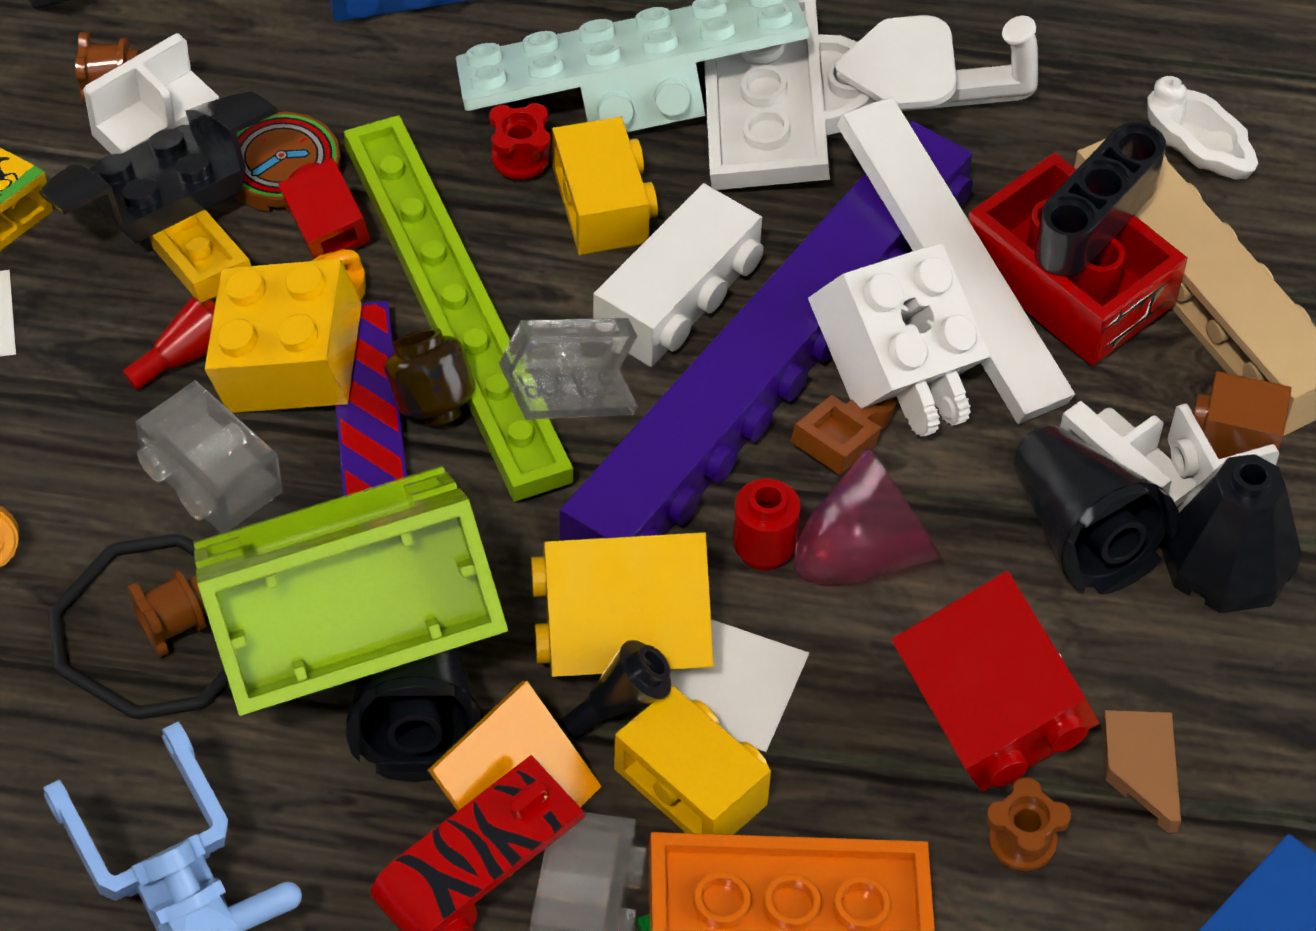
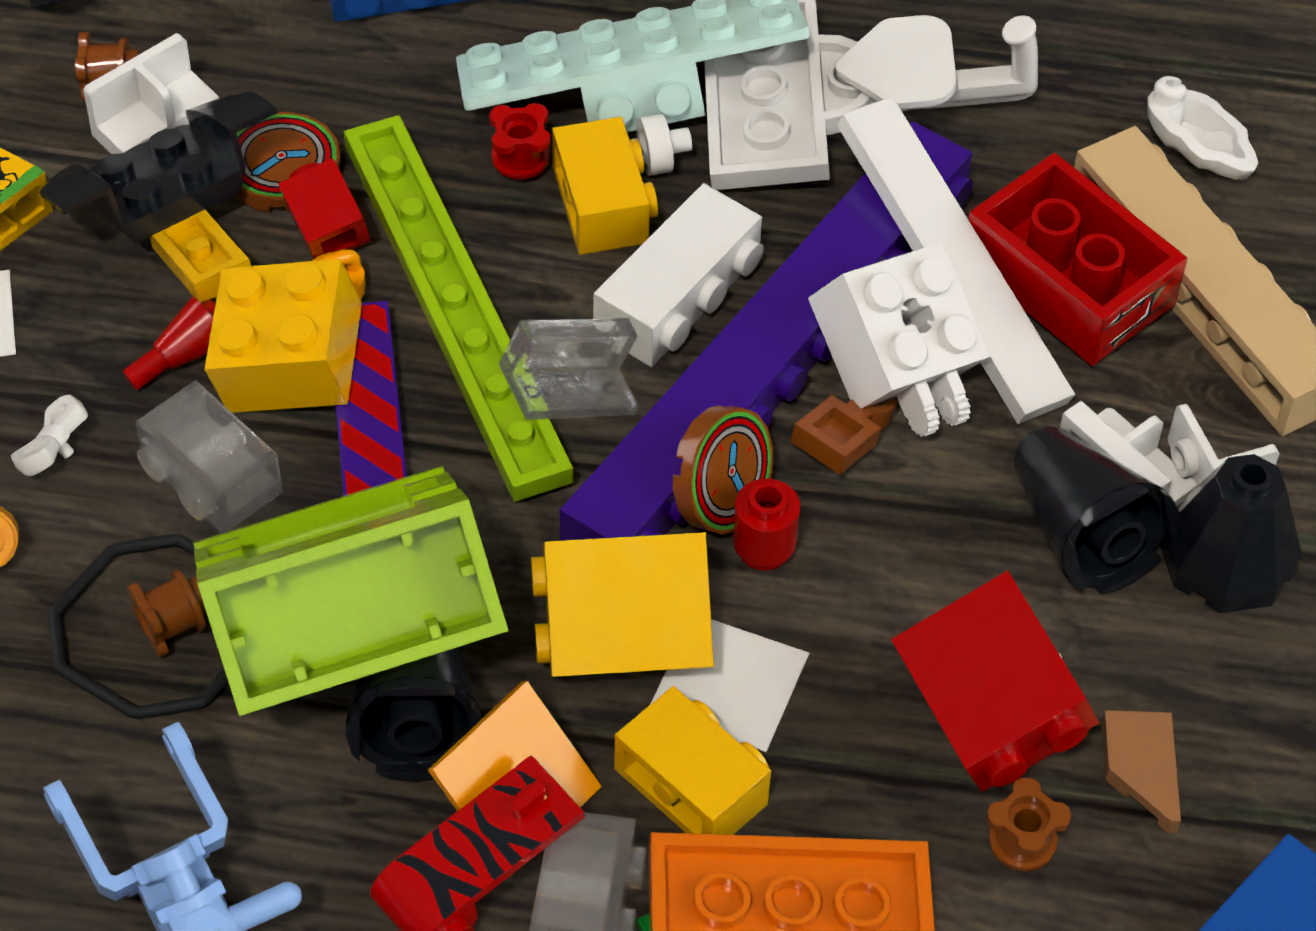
(59, 421): none -> white piece
(429, 376): dark brown head -> none
(631, 680): black cone -> none
(660, 143): none -> white tile
(719, 457): none -> tile
(862, 530): clear pink helmet -> none
(1099, 198): black beam -> none
(1242, 414): dark orange brick -> none

